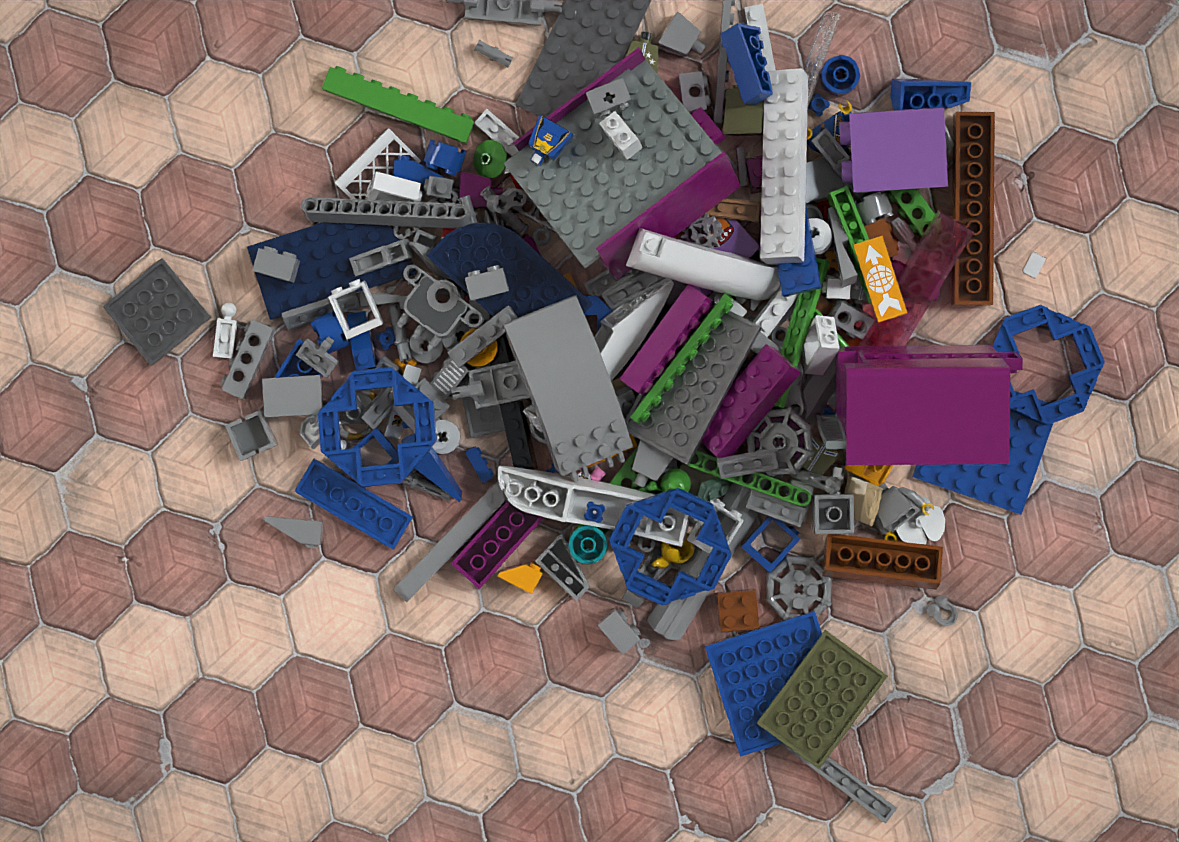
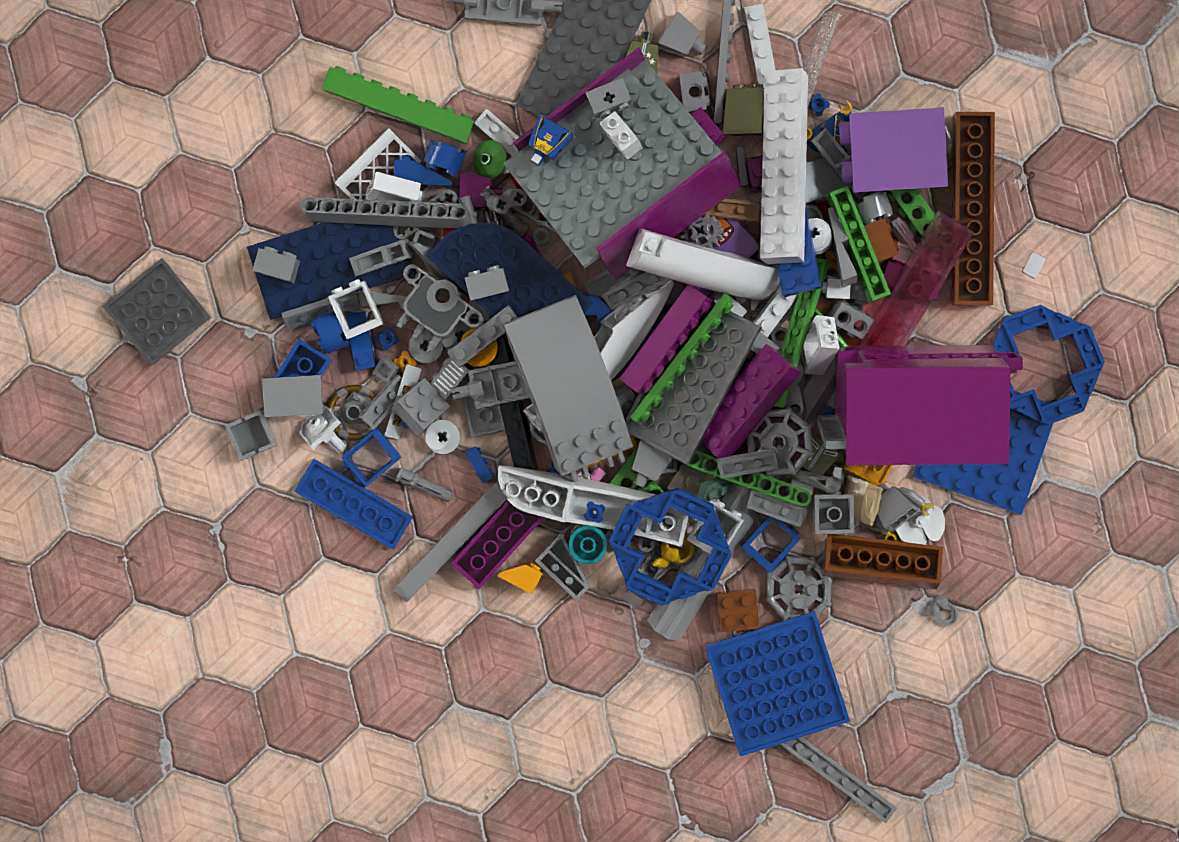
(225, 332): white plate -> none
(257, 353): light grey brick -> none
(304, 531): light grey slope -> none
(318, 357): light grey plate -> none
(402, 341): light grey pin -> none
(409, 453): blue plate -> none
(436, 471): blue wedge -> none
(439, 187): light grey bracket -> none
(493, 53): light grey pin -> none
(619, 631): light grey brick -> none
(675, 479): bright green hat -> none
(747, 62): blue wedge -> none
(822, 699): olive plate -> none
(850, 72): blue brick -> none
(880, 278): light orange sticker -> none
(928, 93): blue wedge -> none

